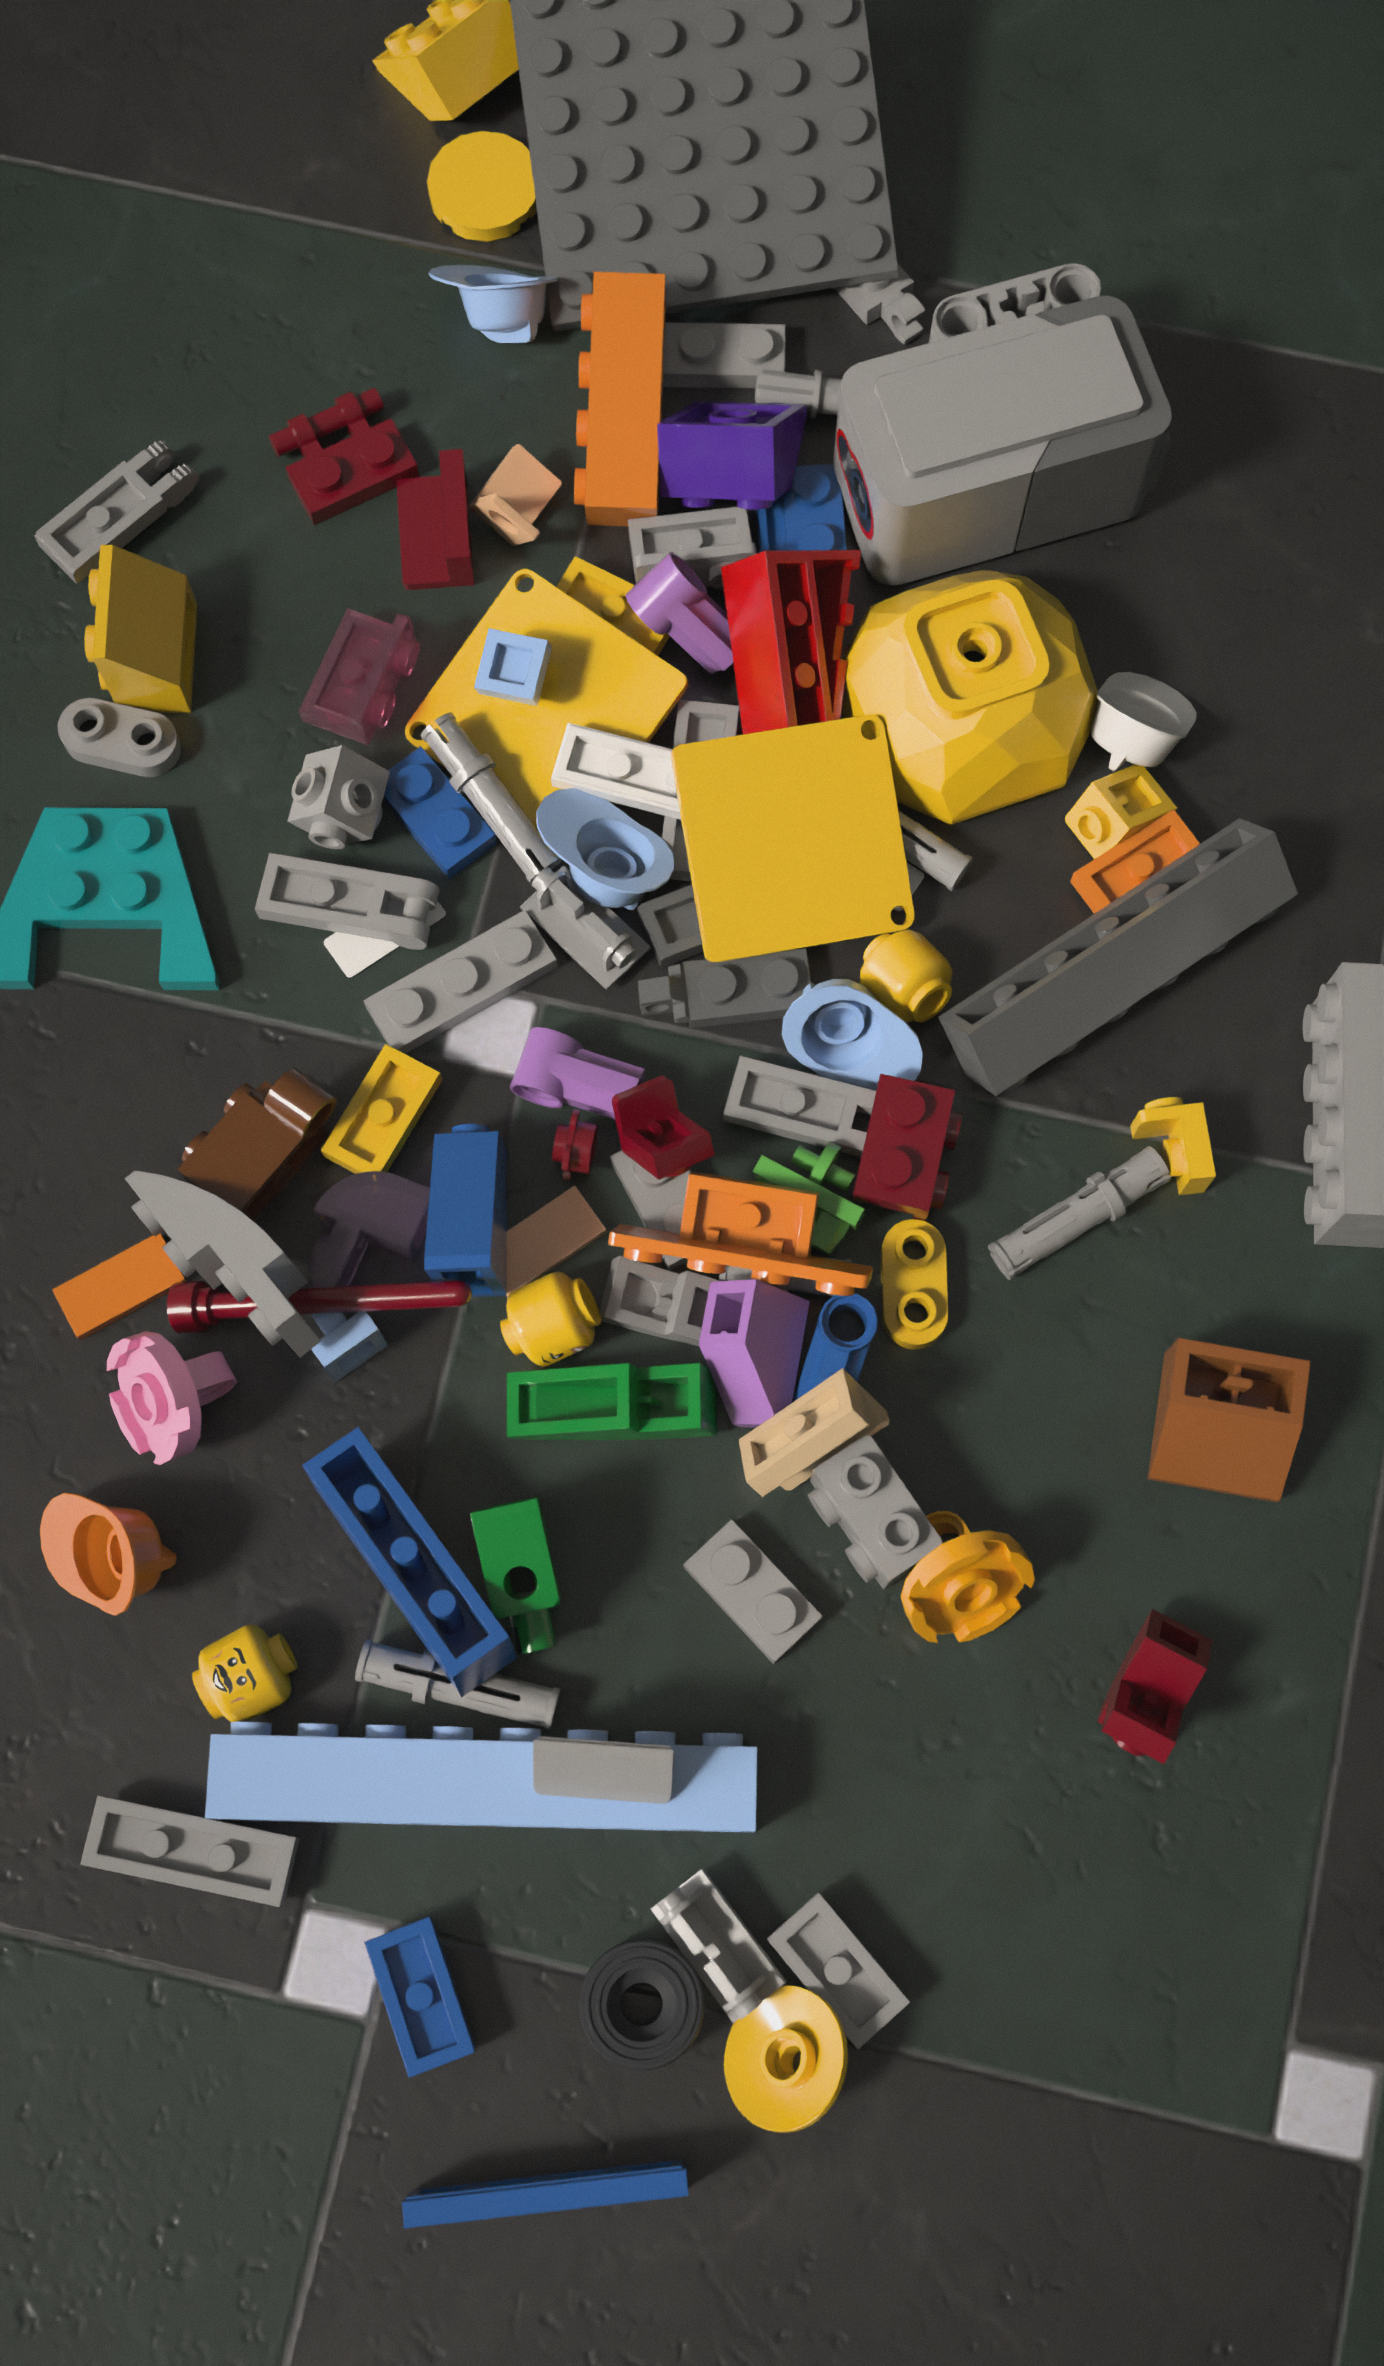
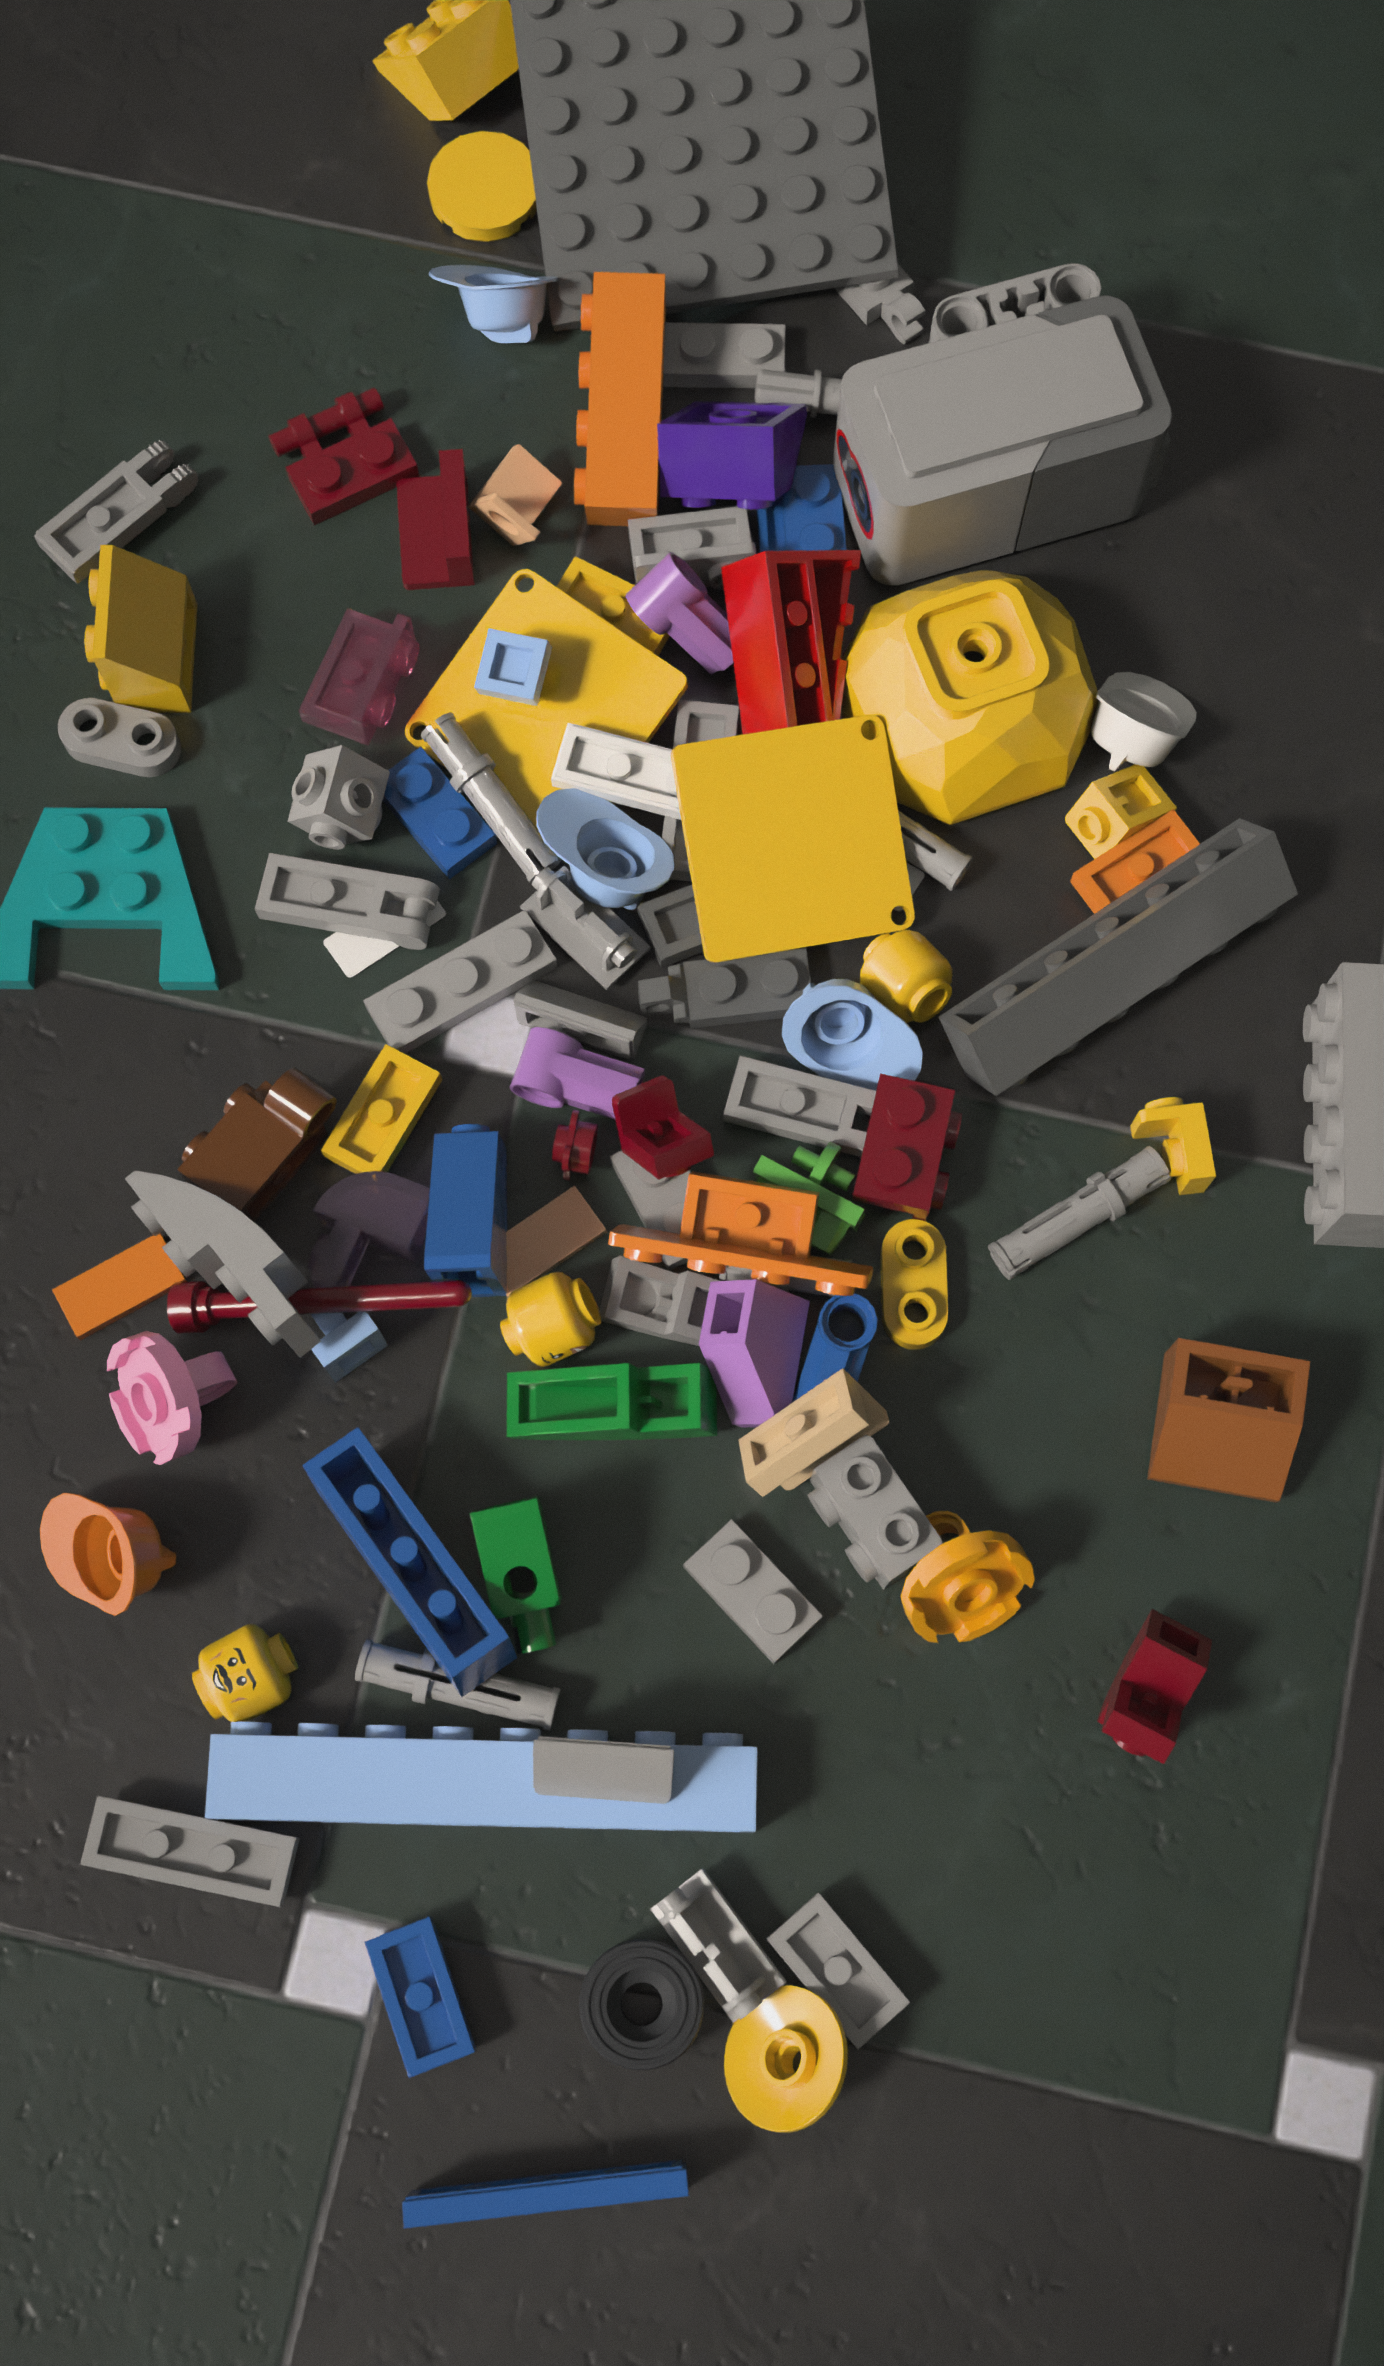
(580, 1018): none -> light grey slope

